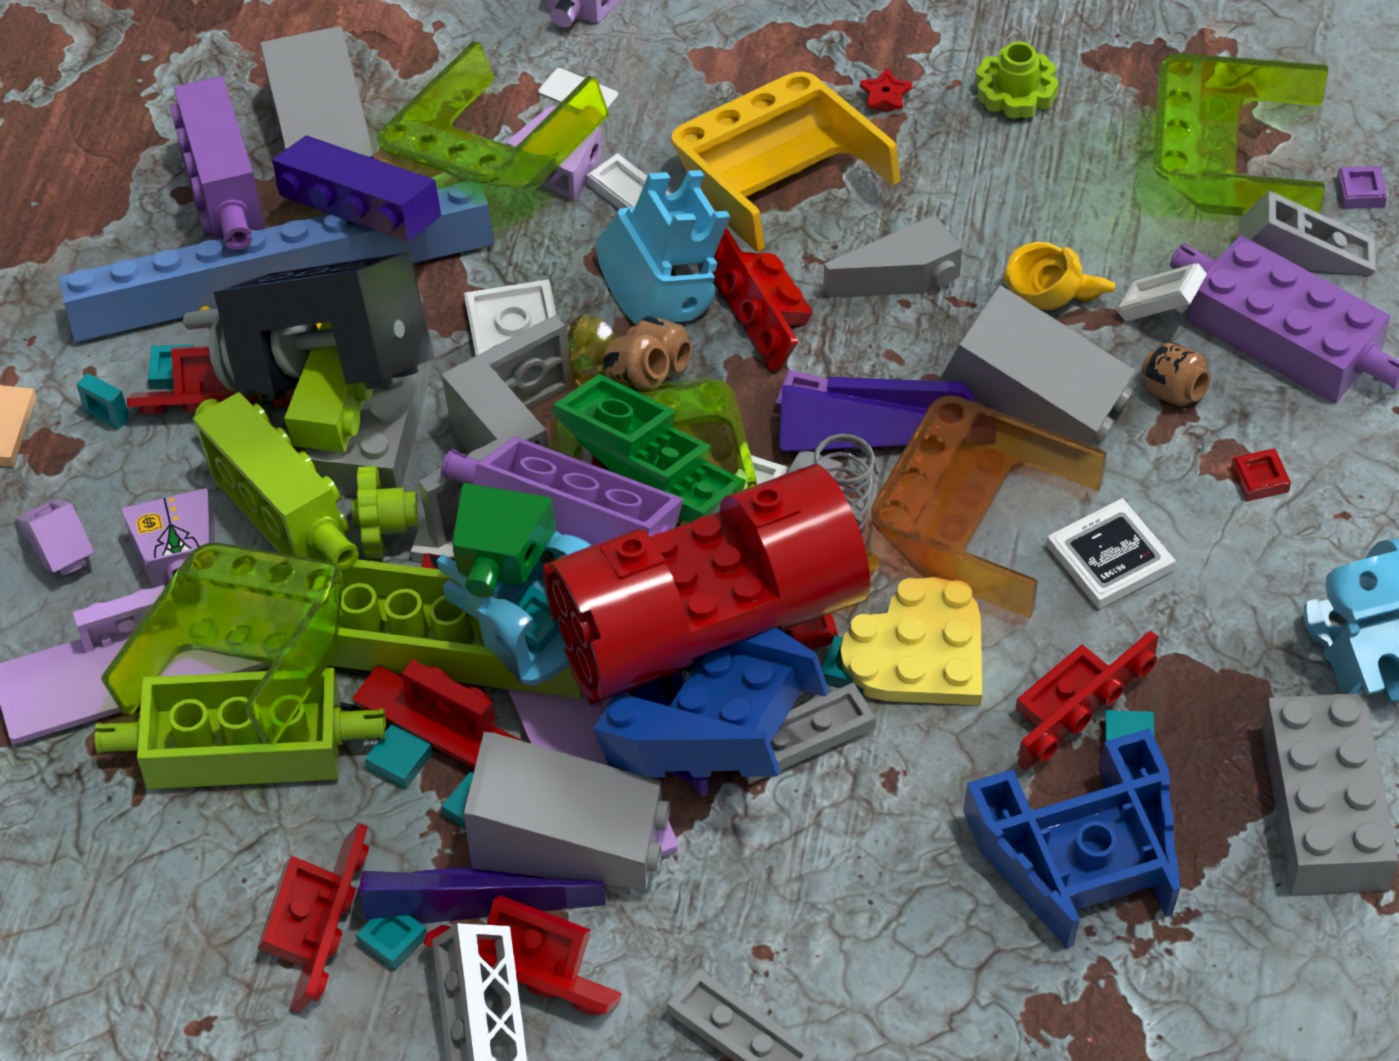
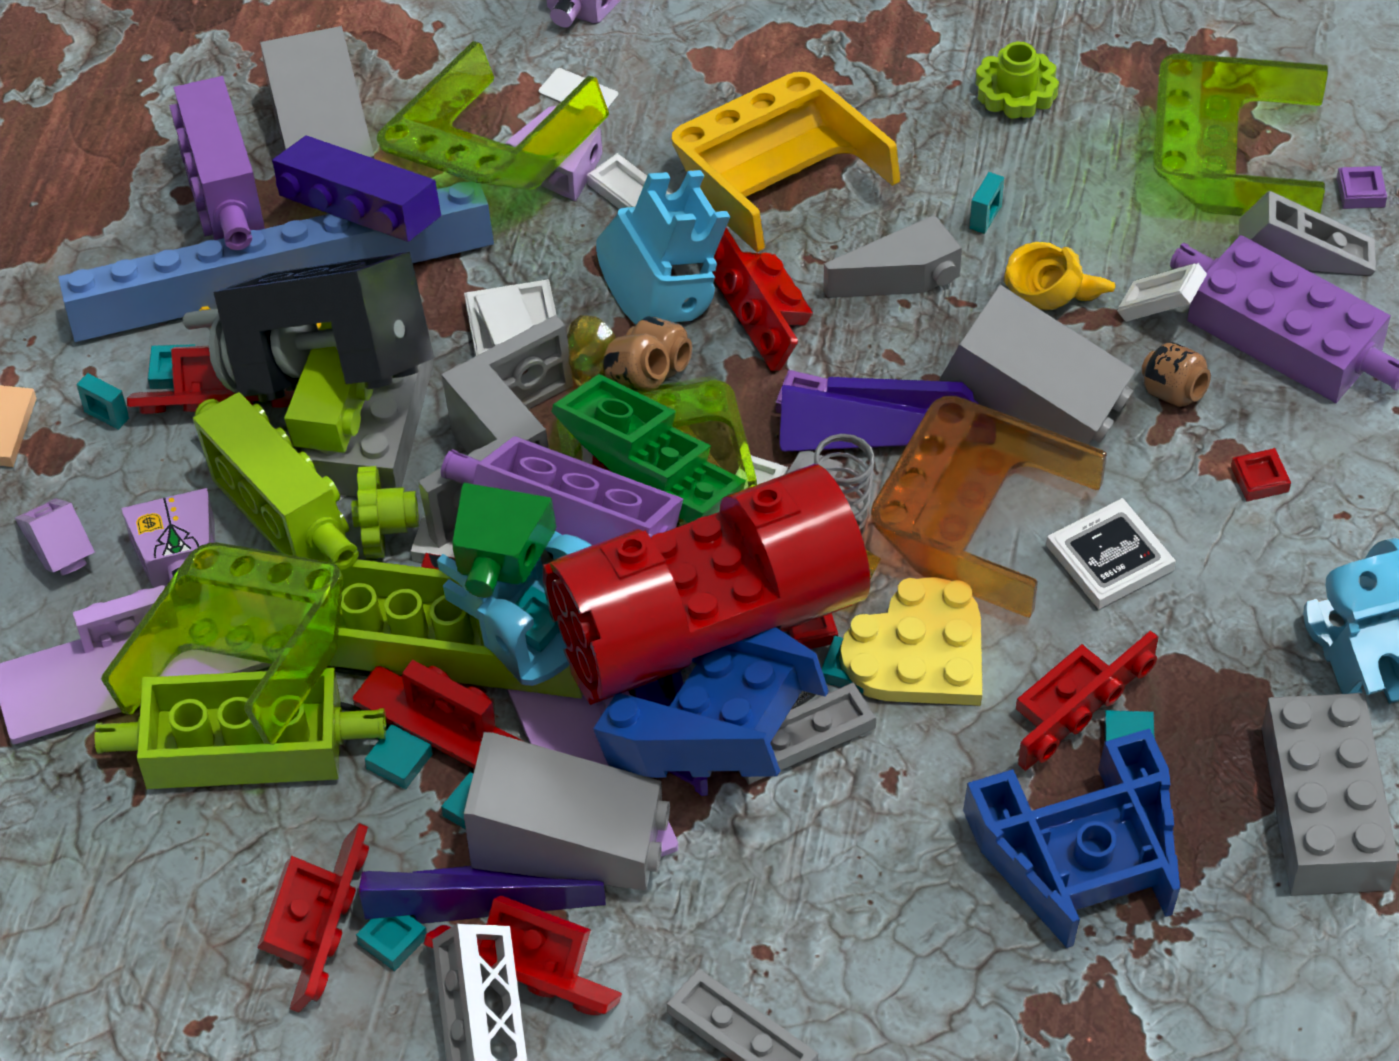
(503, 314): none -> white tile
(882, 100): red plate -> none
(986, 202): none -> teal tile

